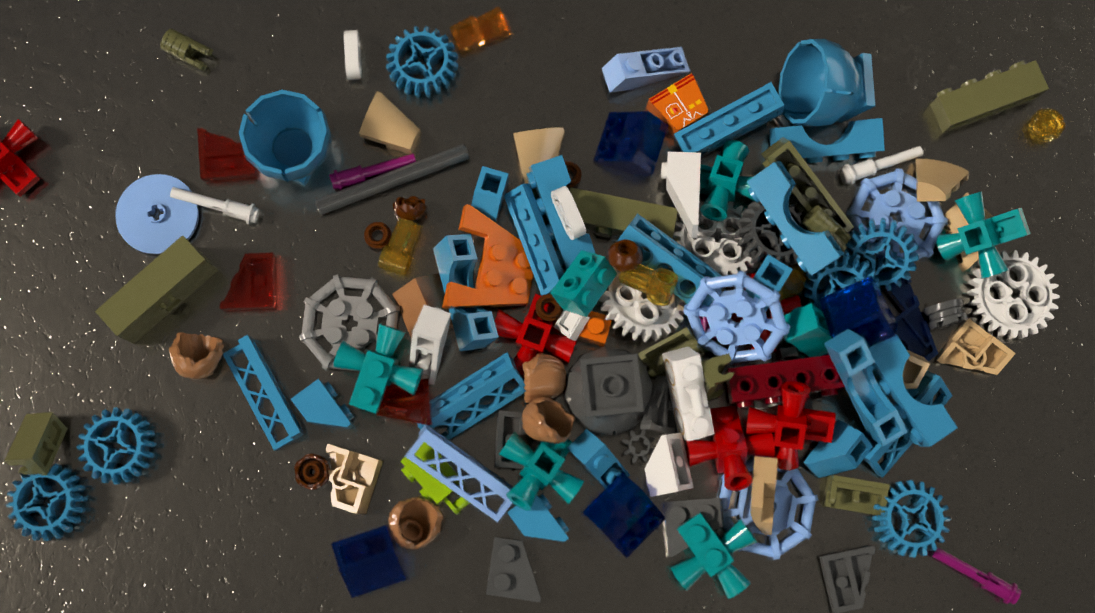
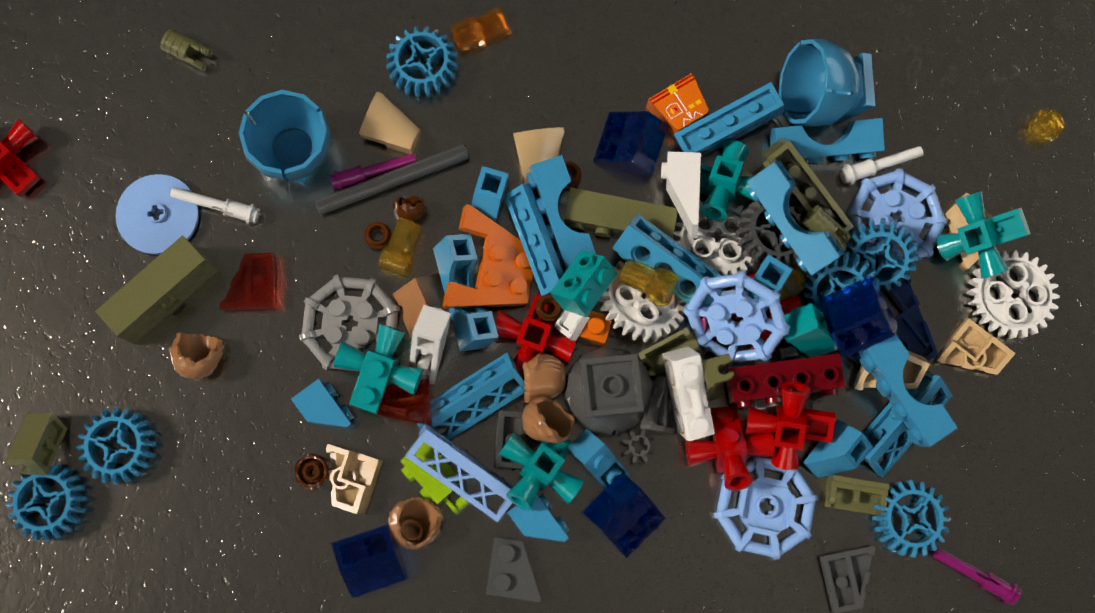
(222, 158): clear red wing -> none
(269, 386): dark azure fence -> none
(352, 55): white beam -> none
(568, 212): white beam -> none
(625, 255): reddish brown plate -> none
(643, 68): light blue slope -> none
(668, 466): white slope -> none
(680, 511): dark grey wing -> none
(713, 554): teal brick -> none
(763, 493): tan slope -> none
(854, 367): dark azure arch -> none
(937, 179): tan slope -> none
(945, 314): dark grey wheel -> none
(988, 96): olive brick -> none

